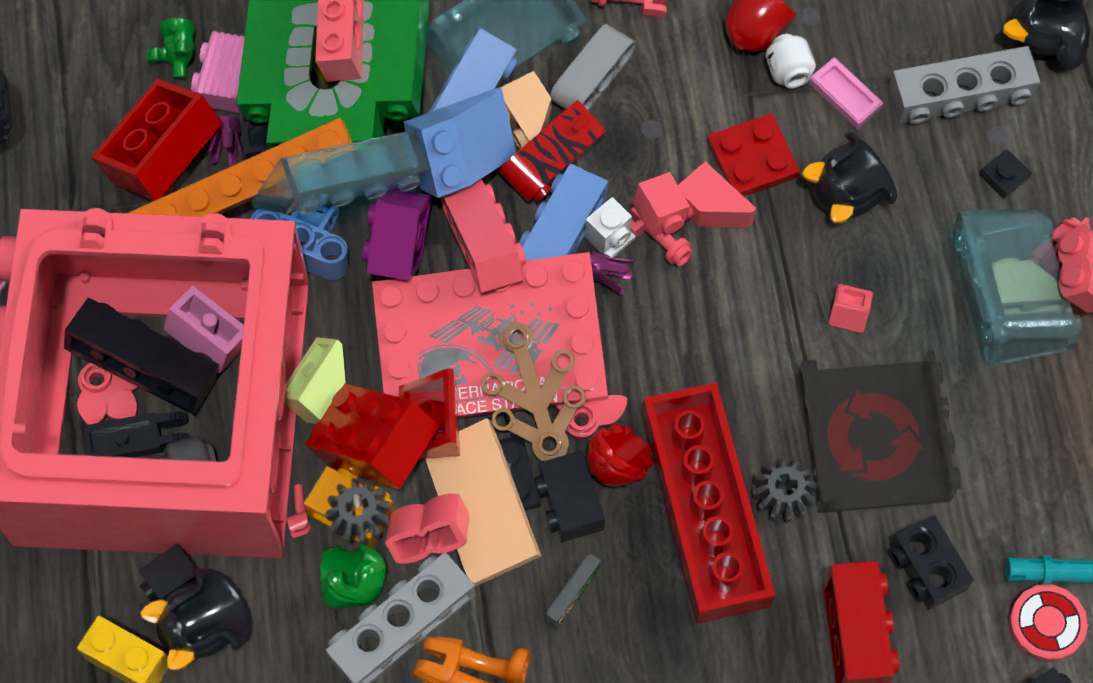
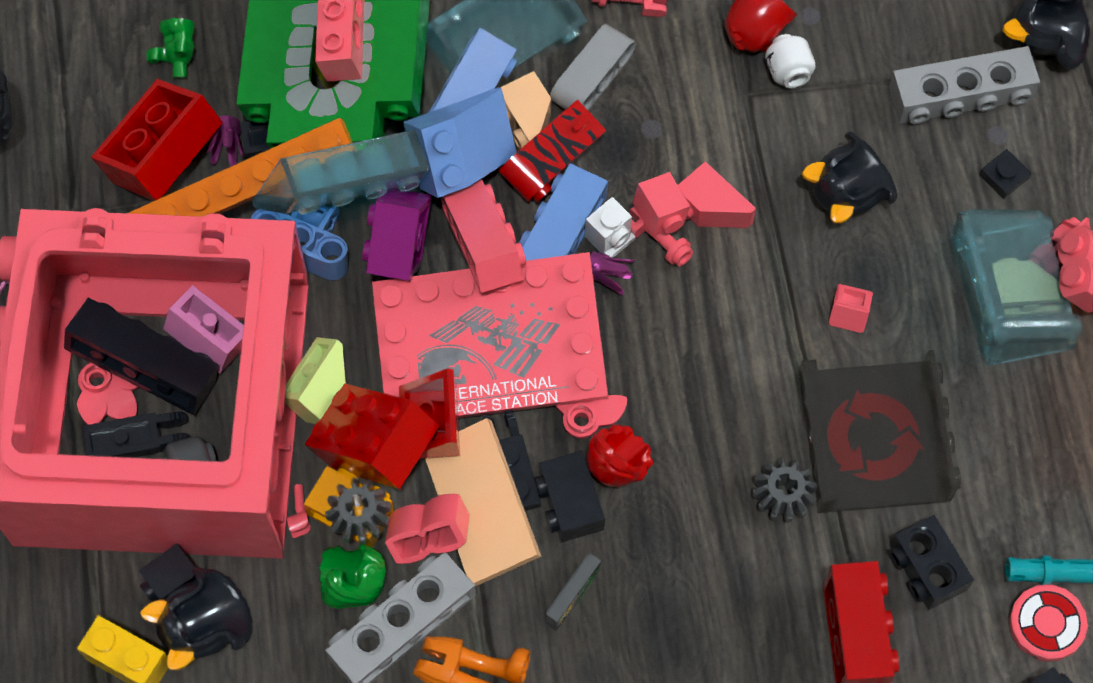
(220, 71): bright pink brick -> none
(536, 398): medium nougat plant -> none
(707, 503): red brick -> none
(753, 155): red plate -> none
(845, 93): bright pink tile -> none

